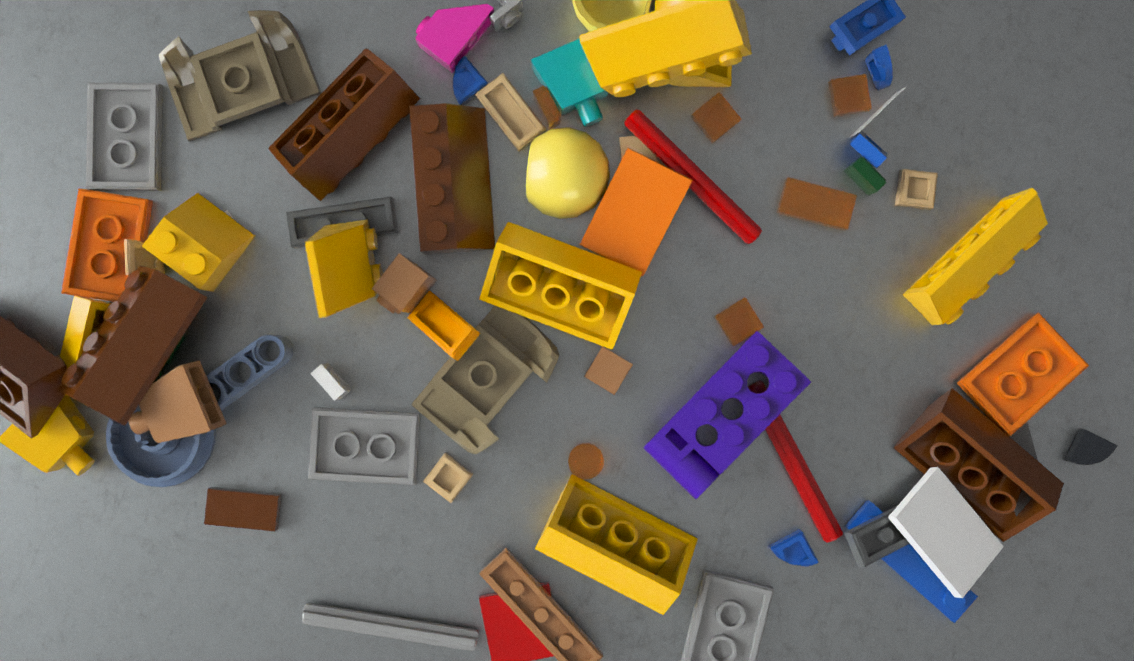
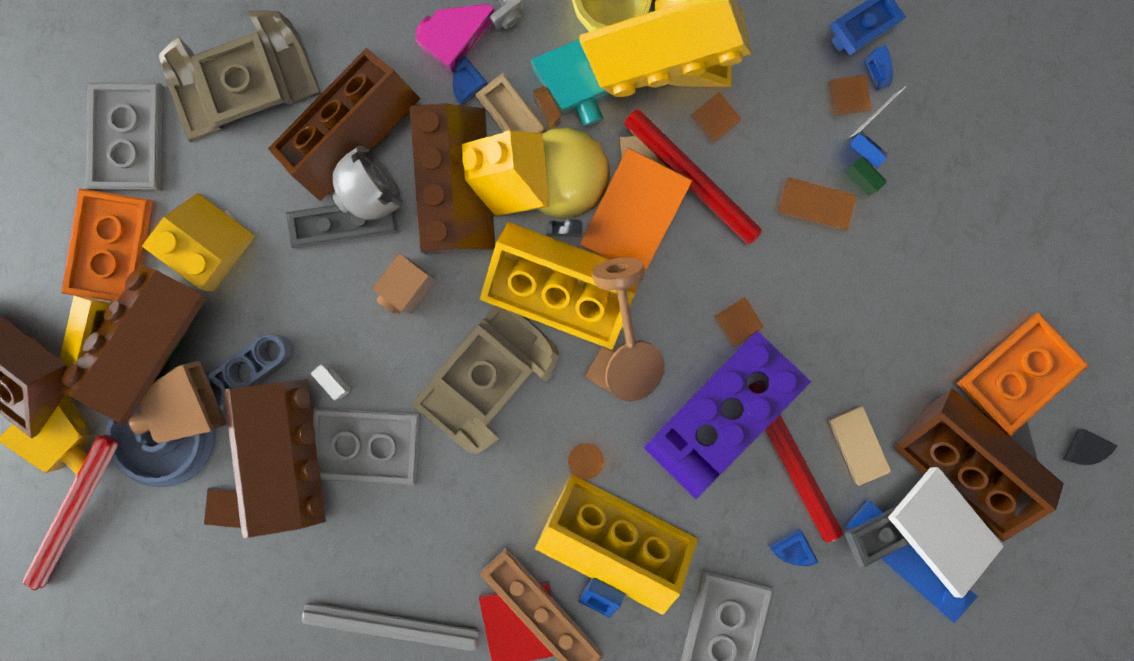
(70, 511): none -> axle
(138, 256): tan tile -> none
(274, 457): none -> reddish brown slope
(343, 265): yellow slope -> none
(364, 186): none -> light grey cylinder
(443, 325): light orange tile -> none
(448, 477): tan tile -> none
(507, 171): none -> yellow slope
(569, 228): none -> black tile
(601, 597): none -> blue tile
(637, 365): none -> medium nougat piece
(859, 445): none -> tan tile
(916, 189): tan tile -> none
(977, 257): yellow slope -> none

